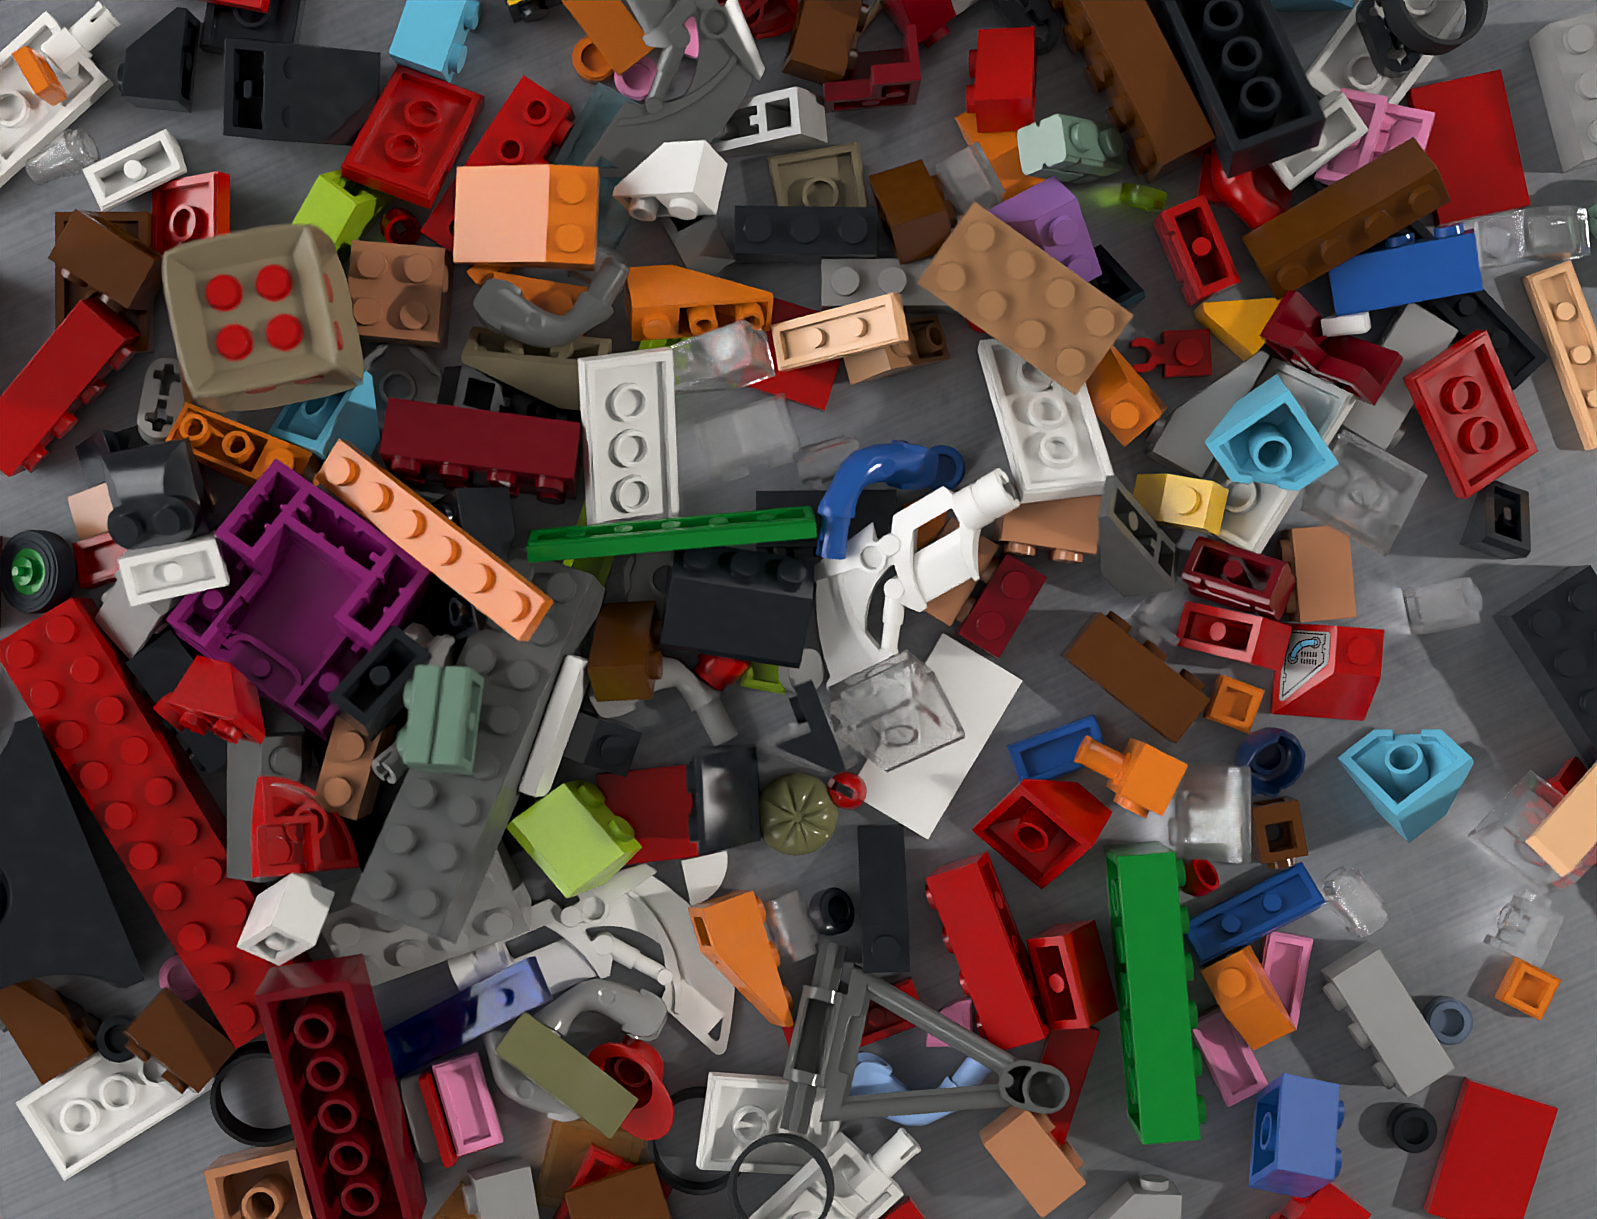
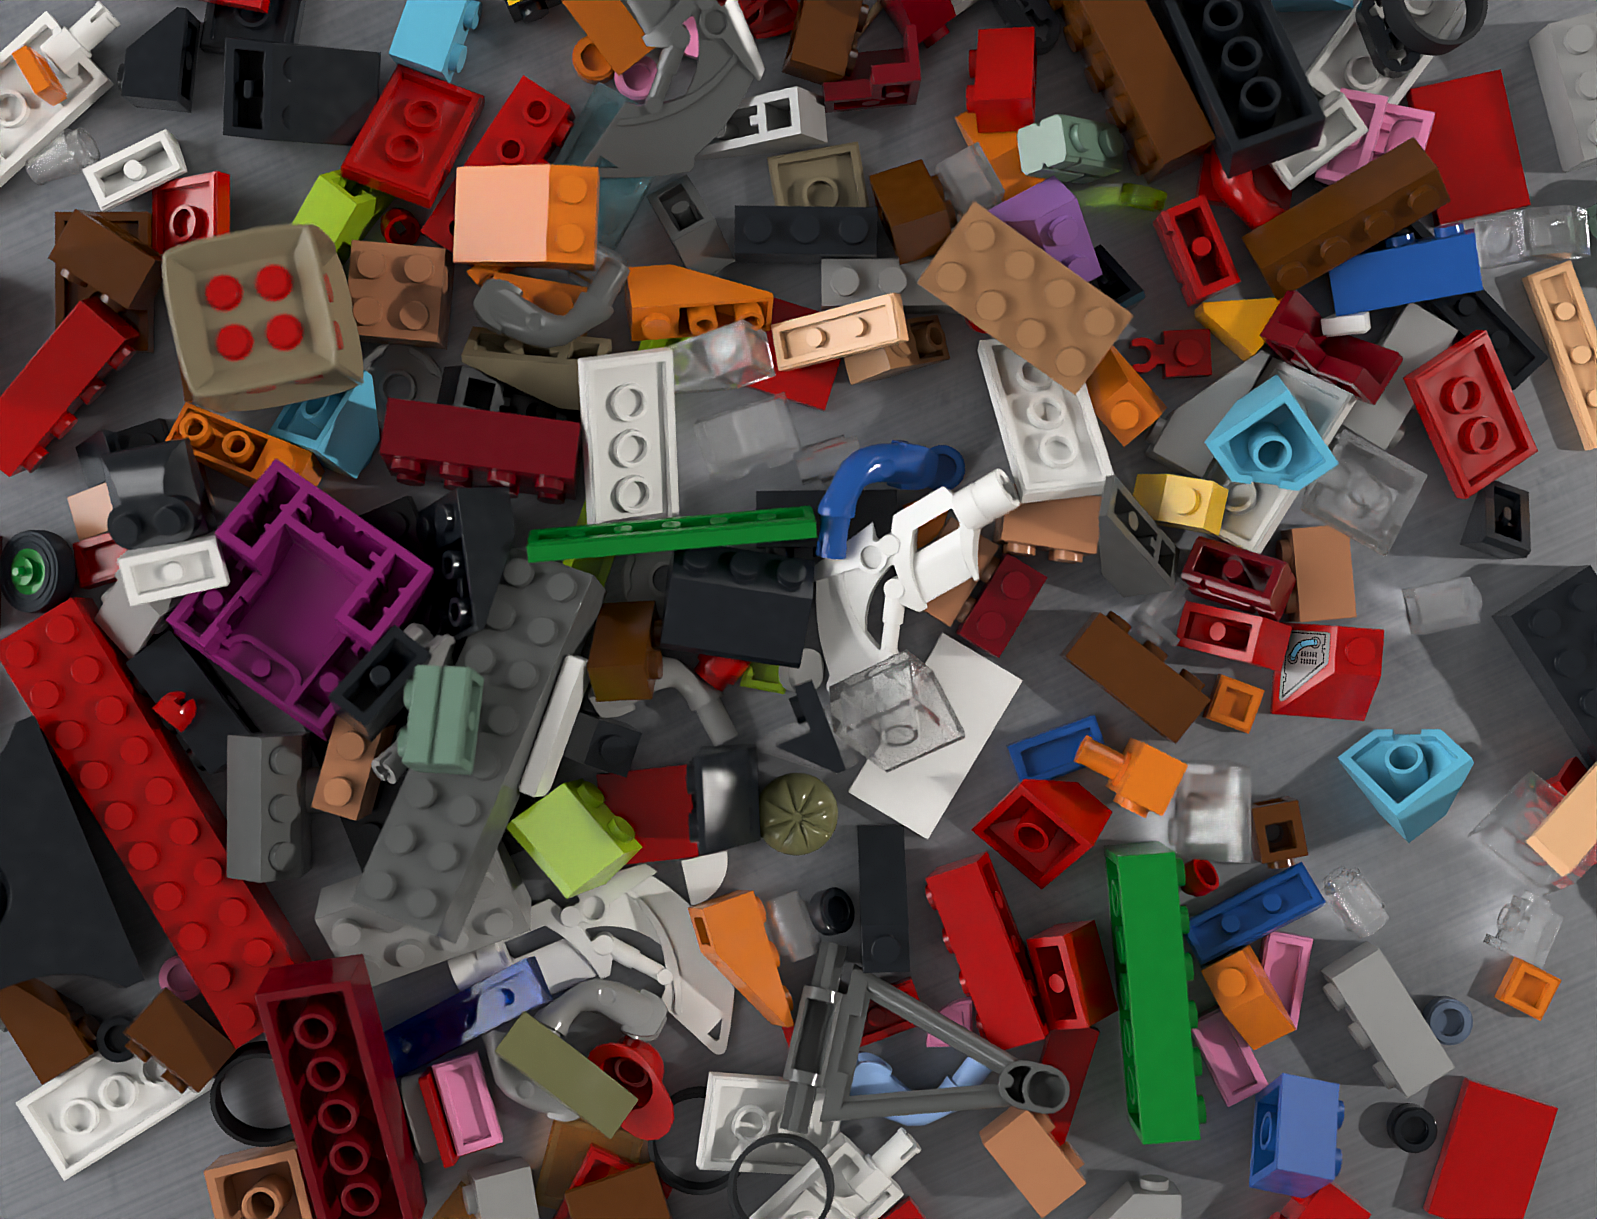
(153, 399): light grey beam -> none
(219, 700): red slope -> none
(286, 918): white brick -> none
(295, 832): red brick -> none
(434, 540): plate -> none
(674, 182): white slope -> none
(852, 781): red hinge -> none
(1274, 760): dark blue hair -> none

